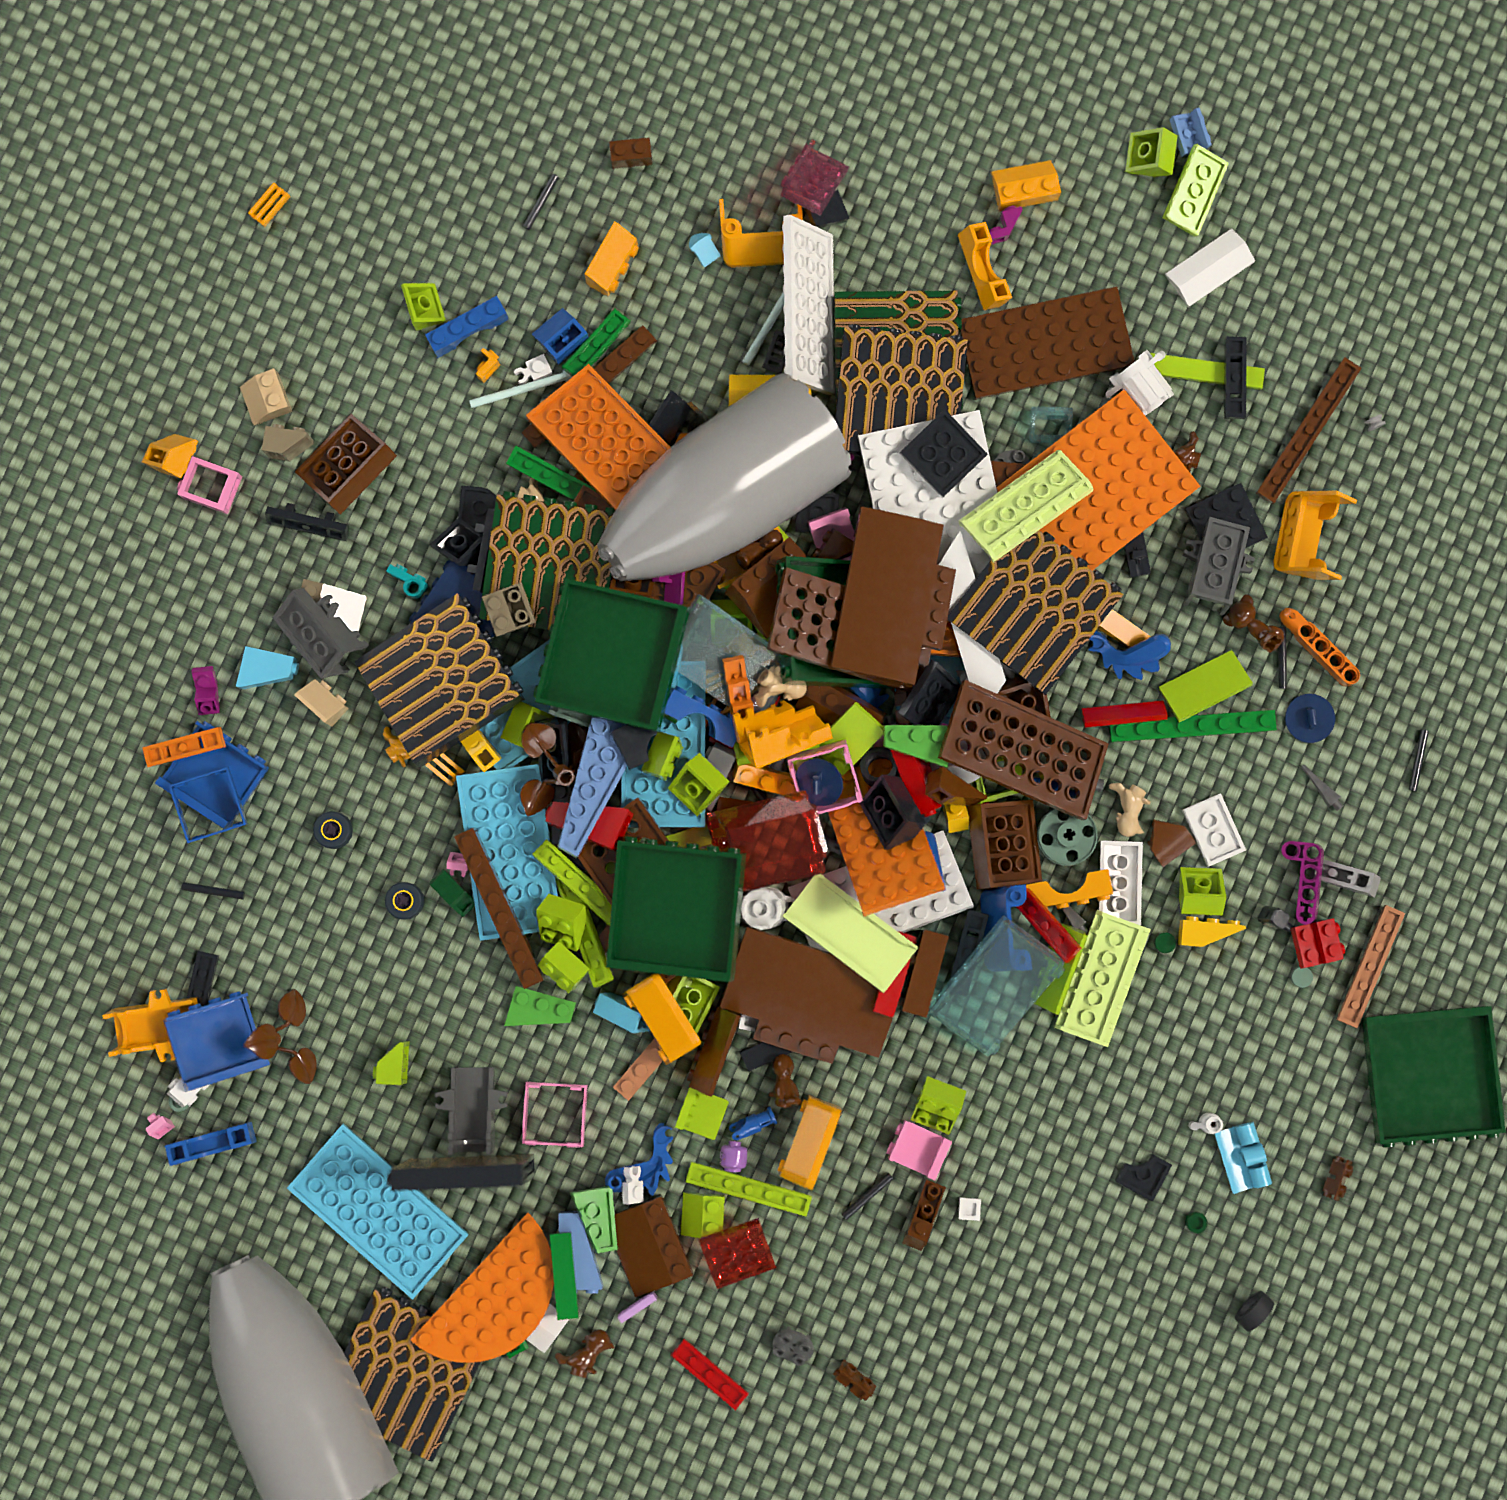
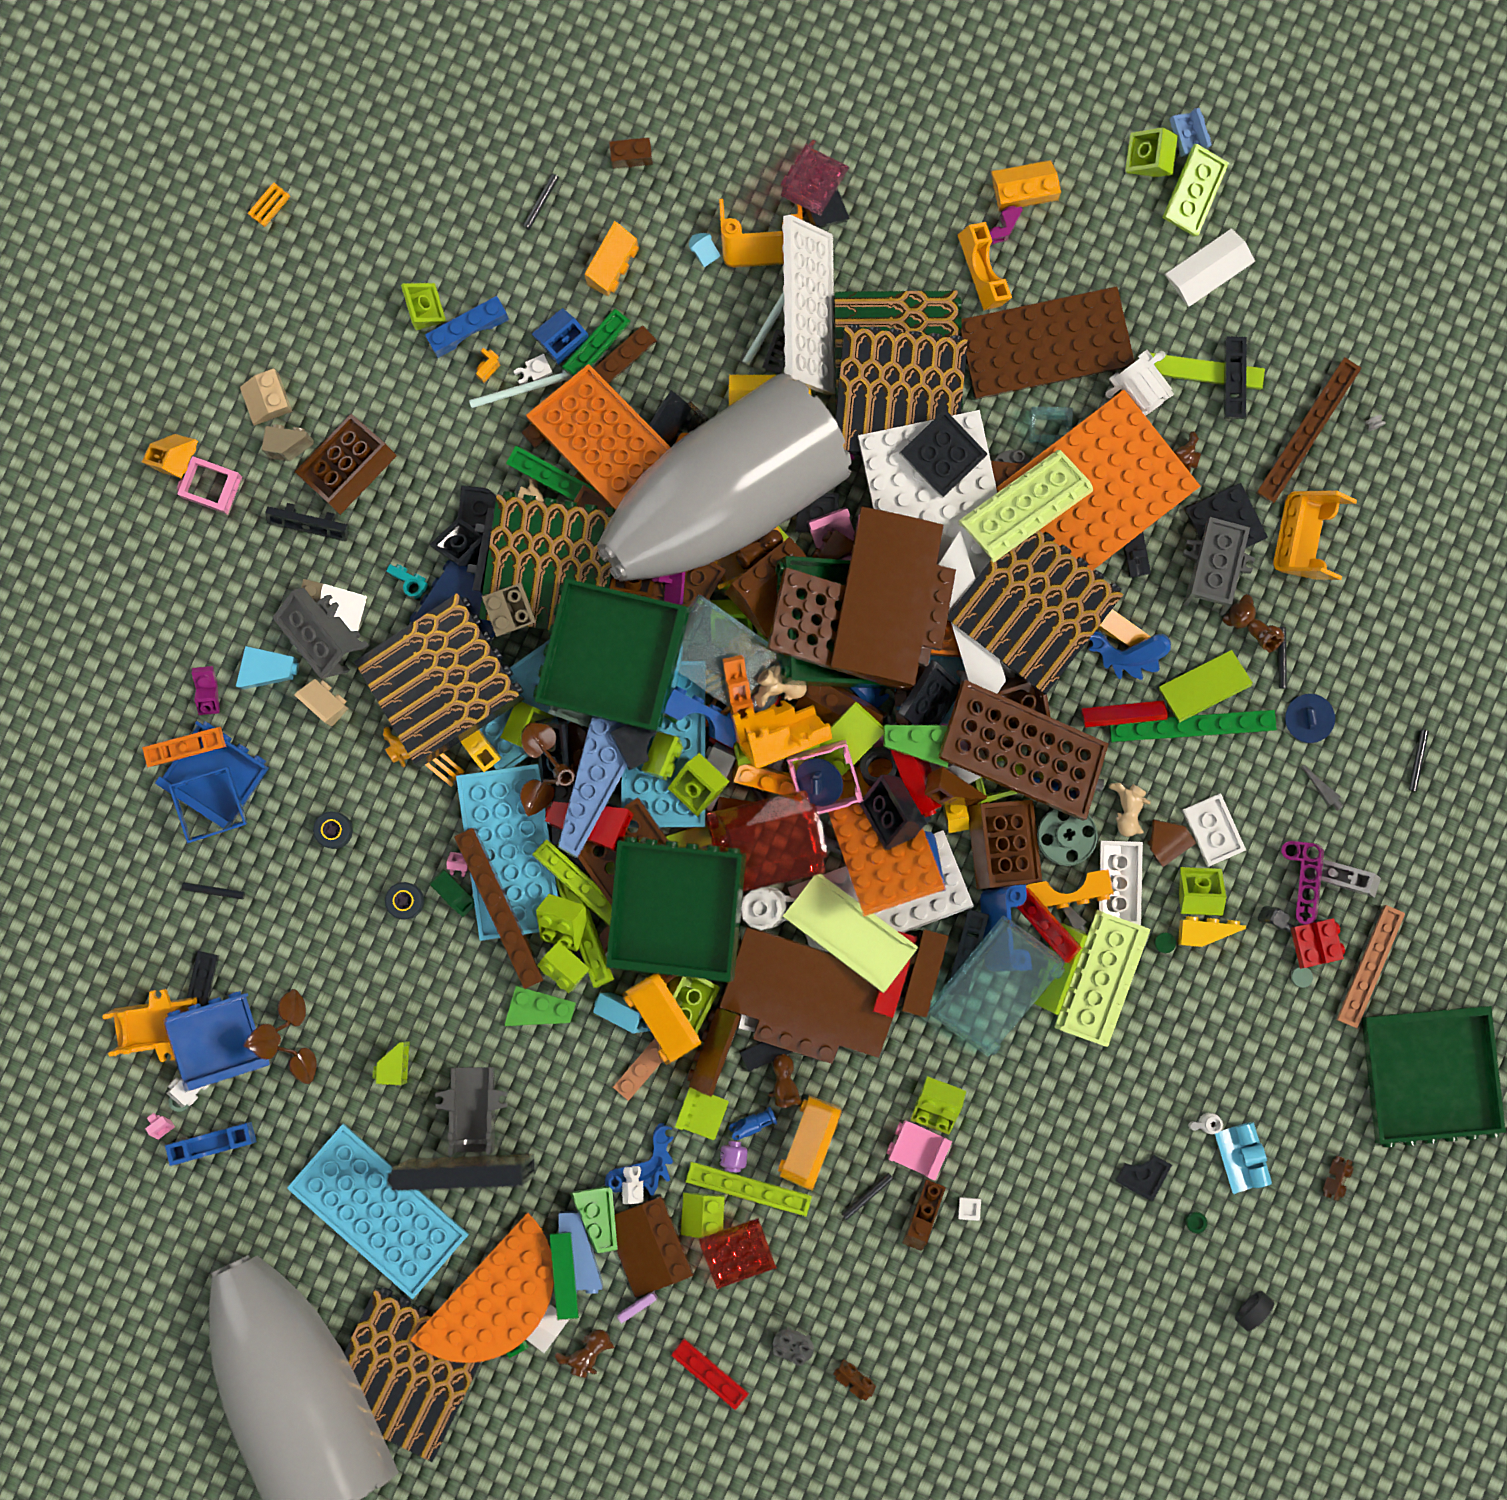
(572, 1087): bright pink piece -> none
(1329, 649): orange piece -> none

